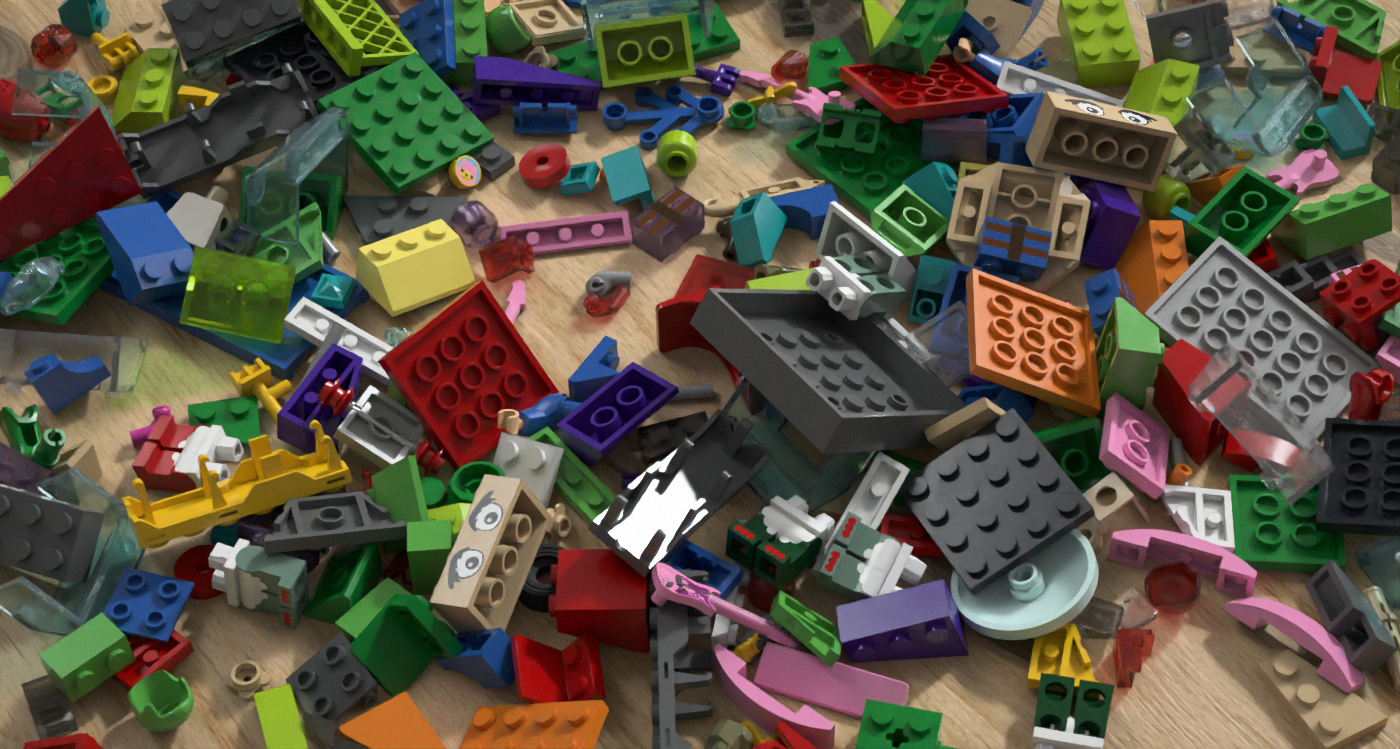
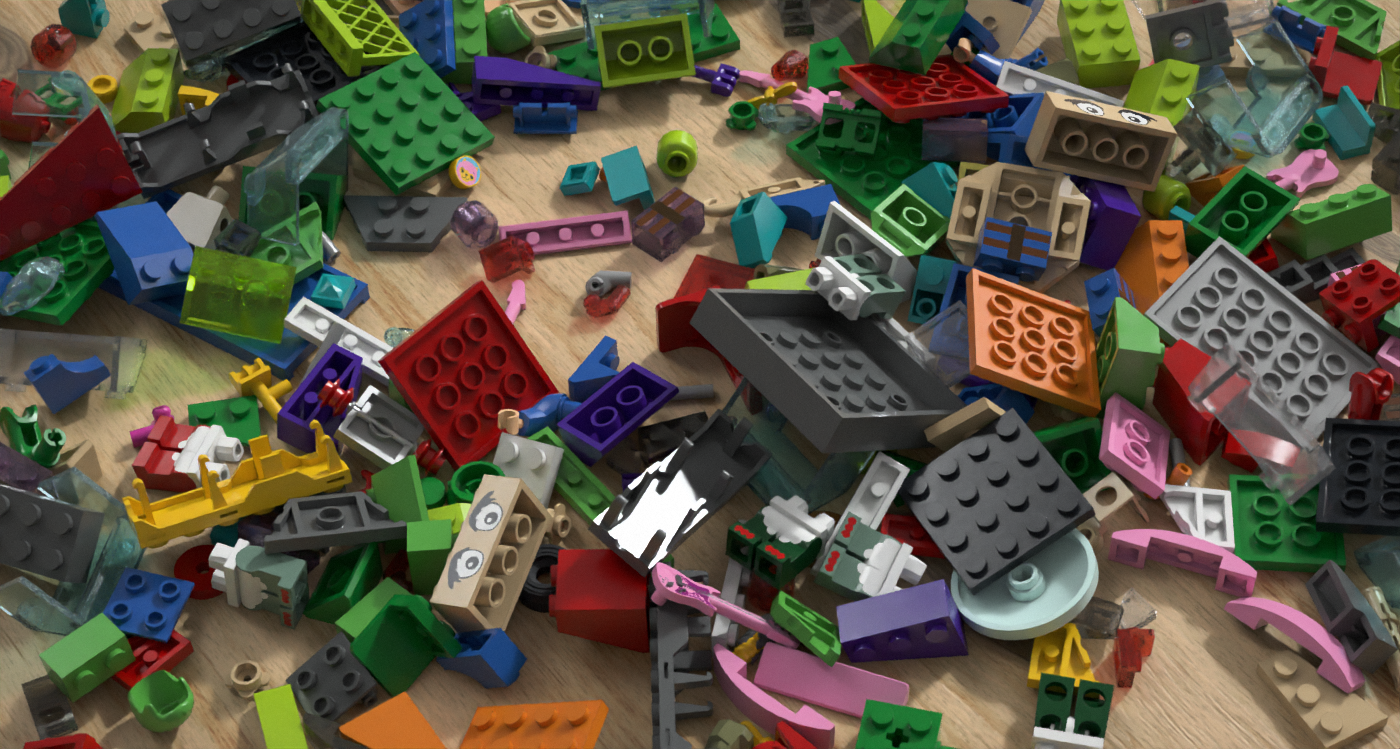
(116, 51): yellow arm -> none
(414, 267): light yellow slope -> none
(494, 160): dark grey plate -> none
(544, 165): red piece -> none
(558, 675): red bracket -> none
(699, 111): blue plant -> none
(721, 573): blue arch -> none
(729, 252): dark brown arm -> none
(1172, 588): clear red hair -> none

